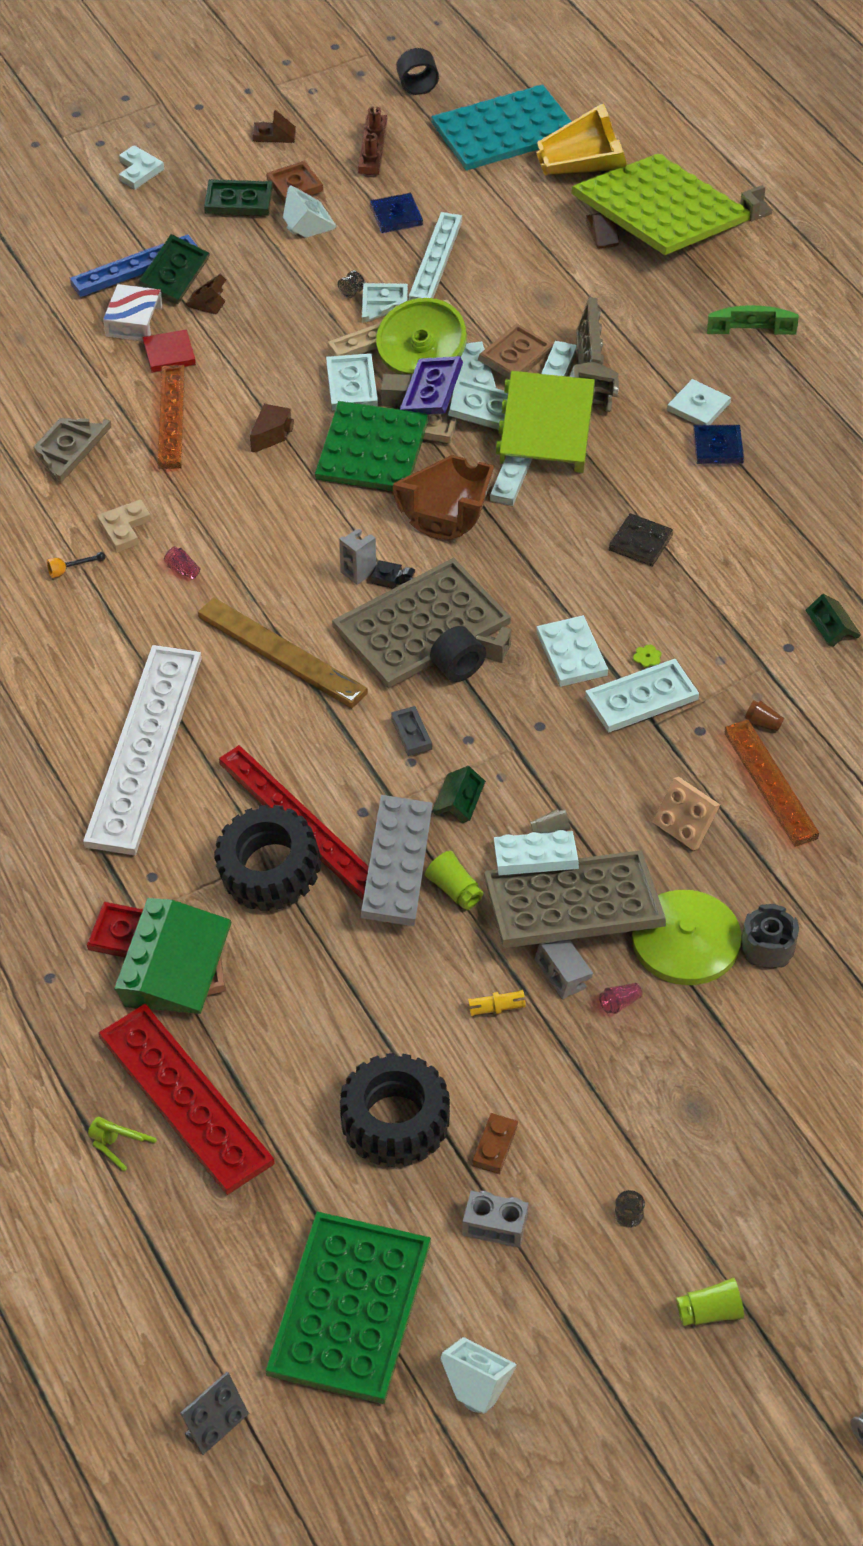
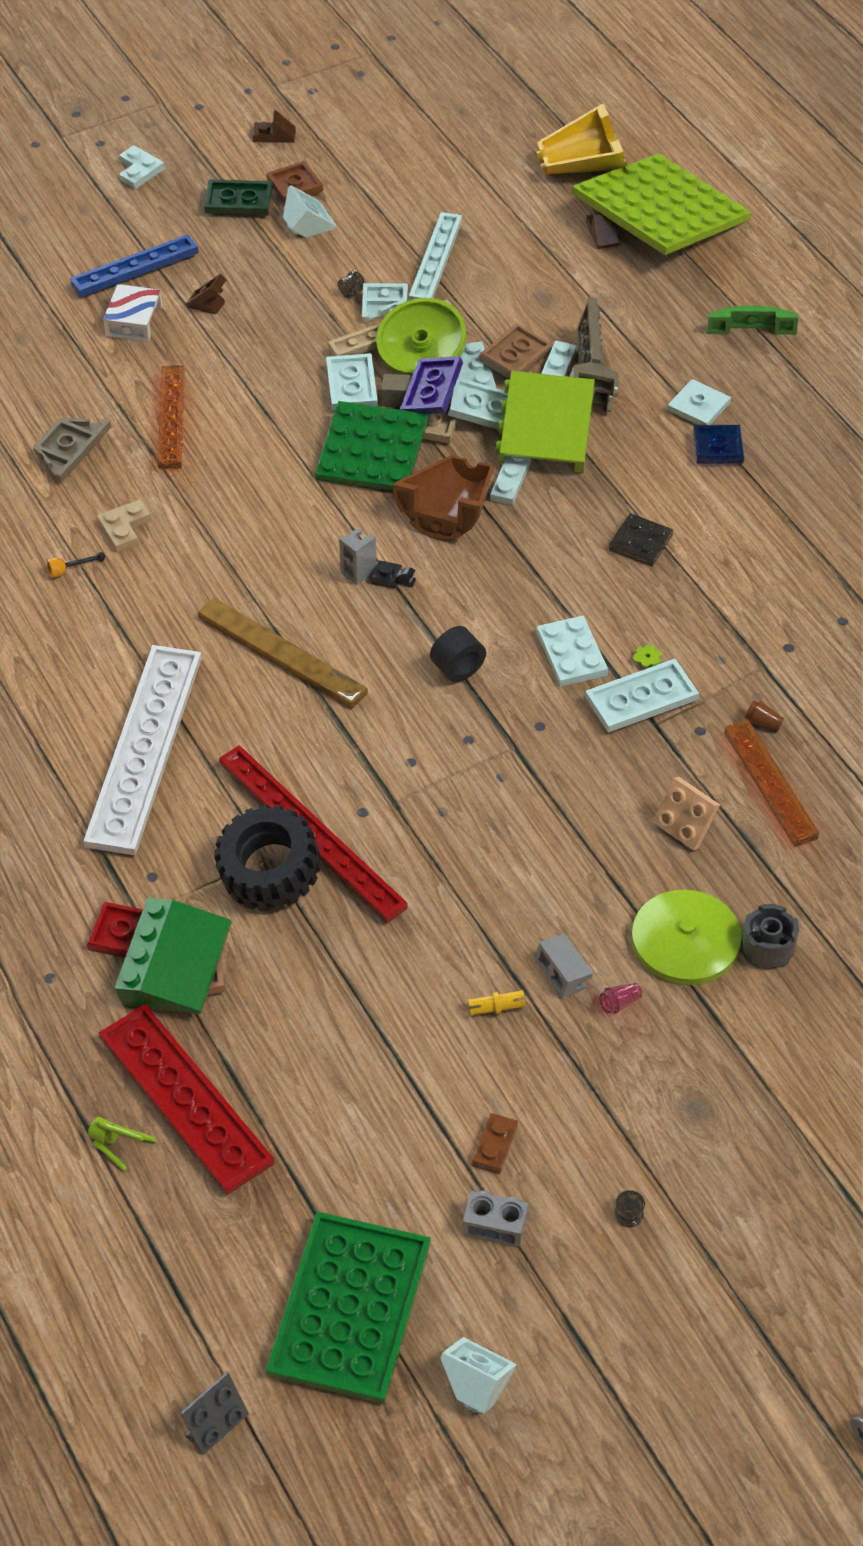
(169, 350): red tile -> none
(174, 268): dark green plate -> none
(181, 562): clear pink cone -> none
(271, 427): reddish brown slope -> none
(372, 142): copper plate -> none
(394, 1141): black tyre -> none
(396, 212): clear blue plate -> none
(397, 860): light grey plate -> none
(401, 625): dark tan plate -> none
(411, 731): dark grey plate -> none
(421, 82): black piece -> none
(454, 880): lime plant -> none
(460, 793): dark green panel -> none
(497, 647): dark tan panel -> none
(500, 126): teal plate -> none
(536, 852): light aqua plate -> none
(551, 822): dark tan cone -> none
(597, 899): dark tan plate -> none
(711, 1304): lime plant -> none
(754, 202): dark tan panel -> none
(831, 619): dark green panel -> none

